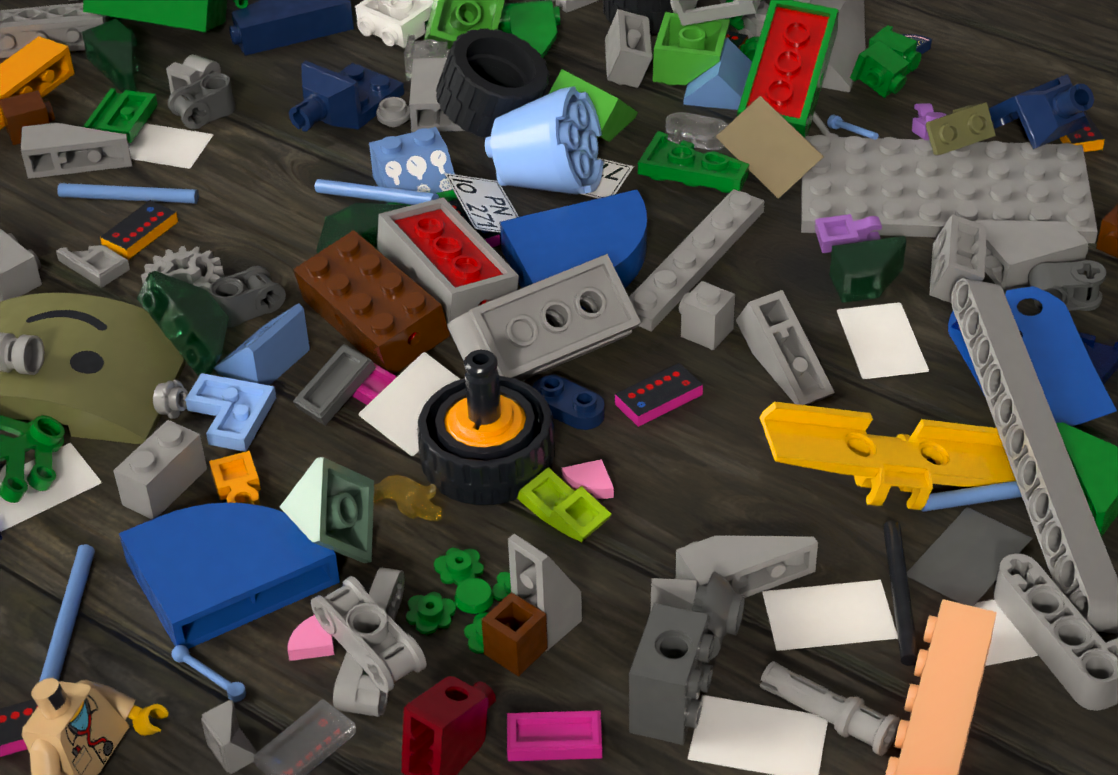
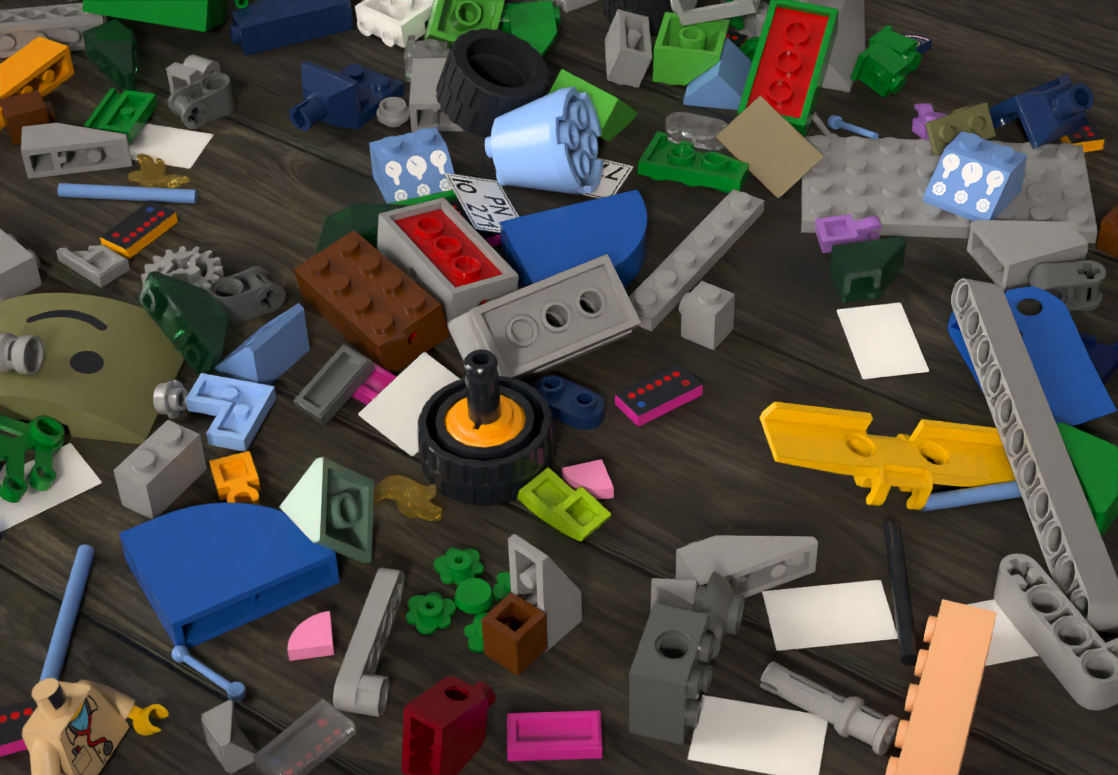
(154, 175): none -> clear yellow piece
(368, 634): light grey piece -> none
(373, 192): medium blue bar -> none
(783, 348): light grey slope -> none
(957, 255): light grey brick -> none
(967, 557): dark grey sticker -> none
(976, 178): none -> medium blue slope

